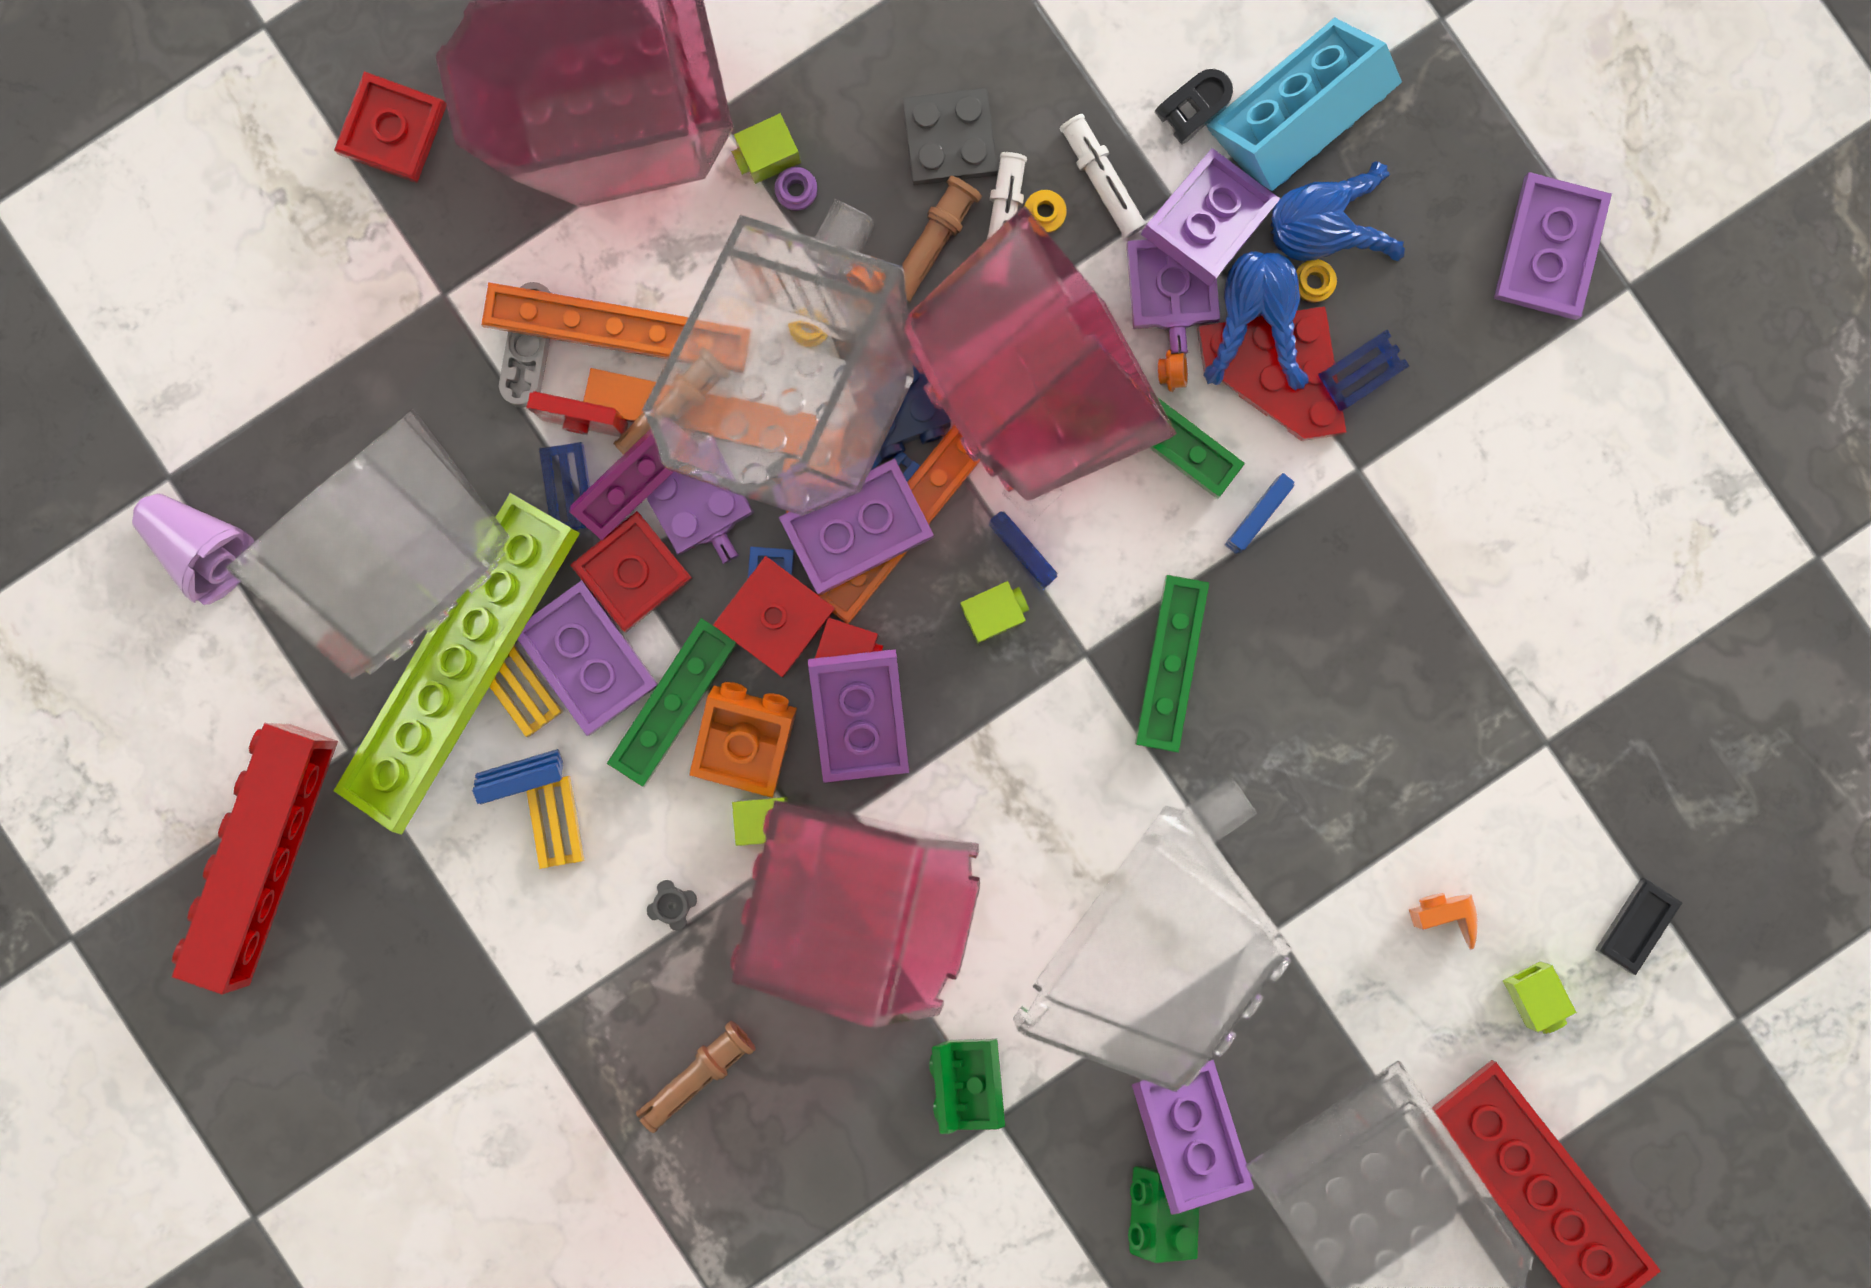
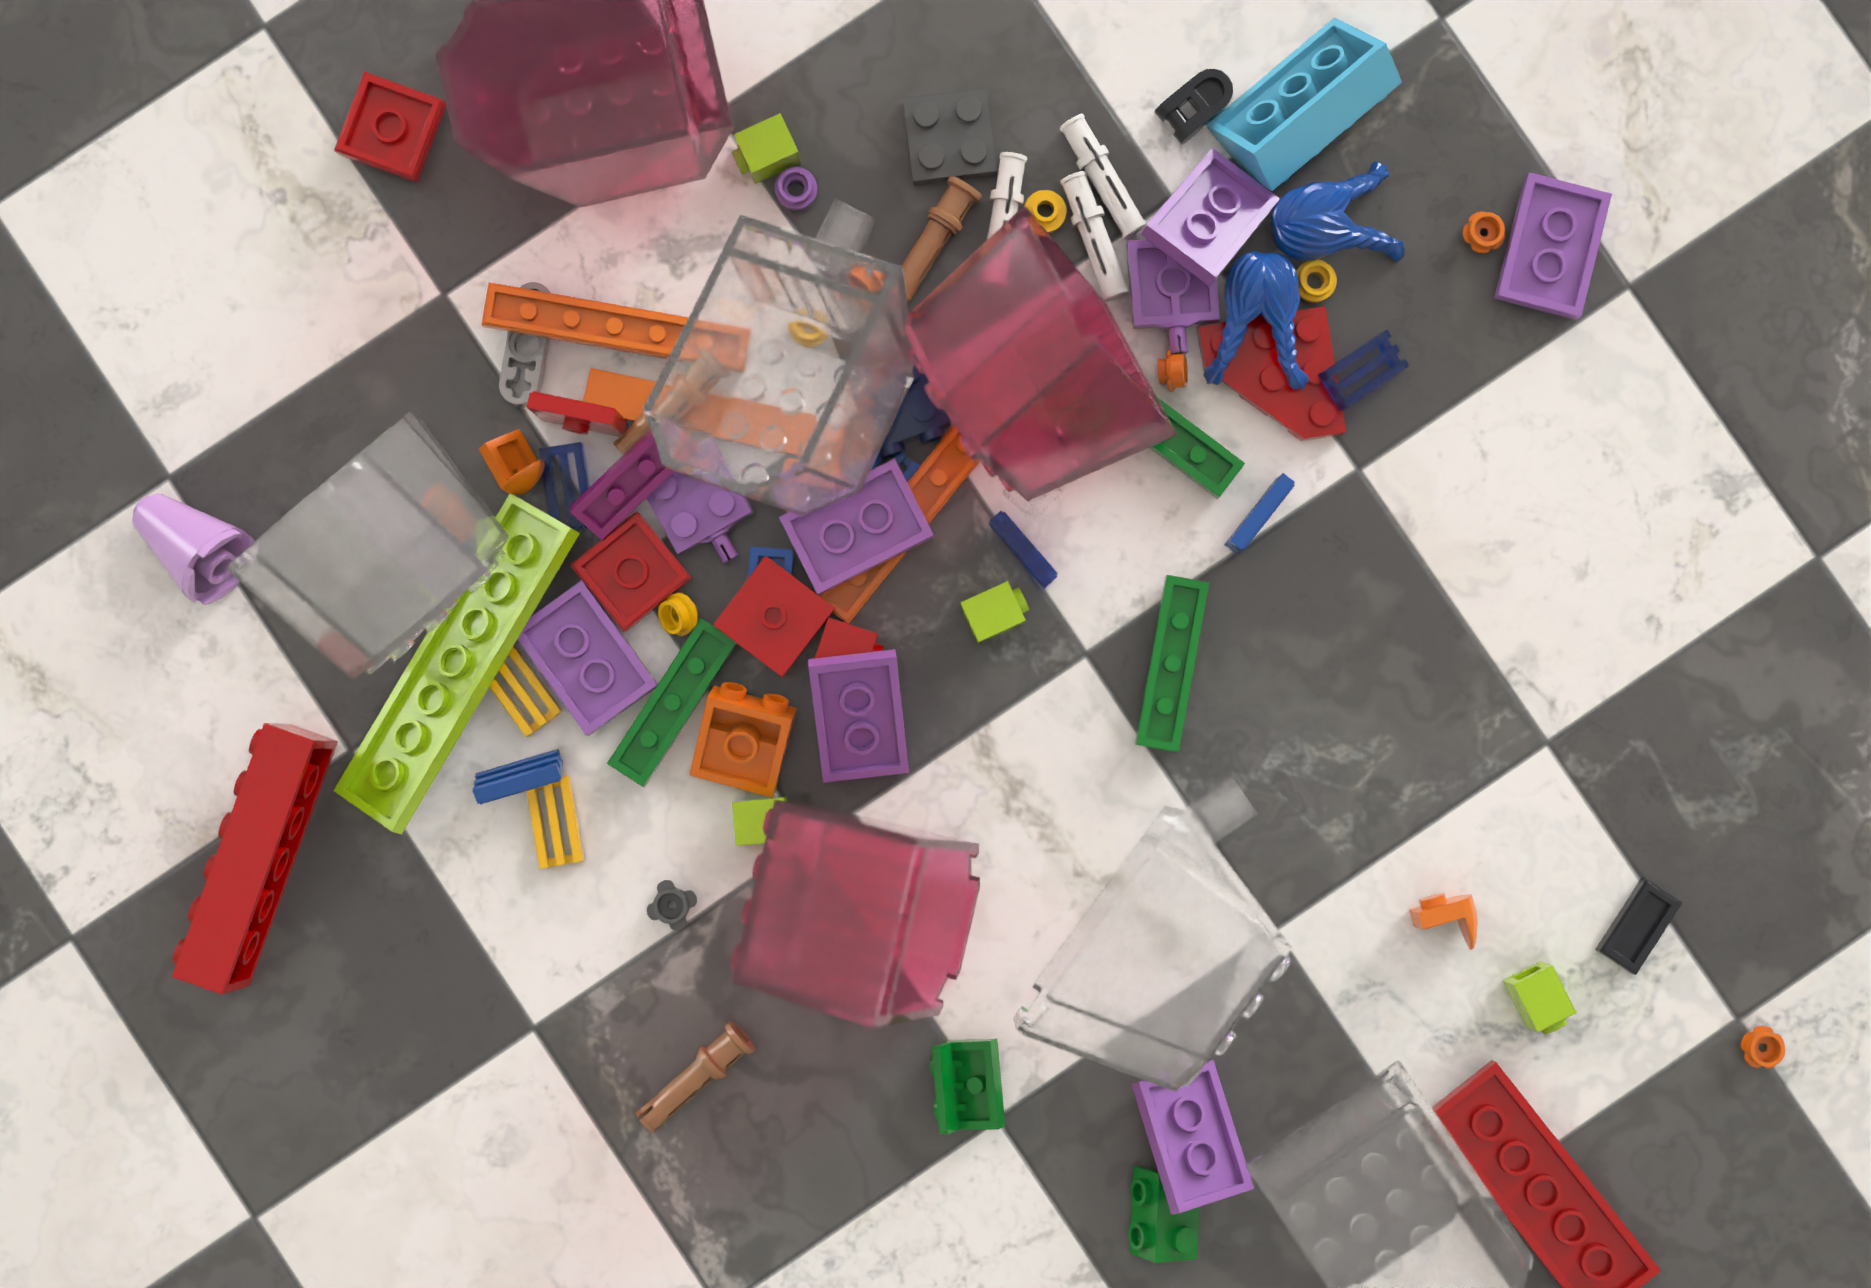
(512, 462): none -> orange plate
(678, 614): none -> yellow plate
(1089, 220): none -> white pin
(1489, 222): none -> orange plate
(1771, 1055): none -> orange plate

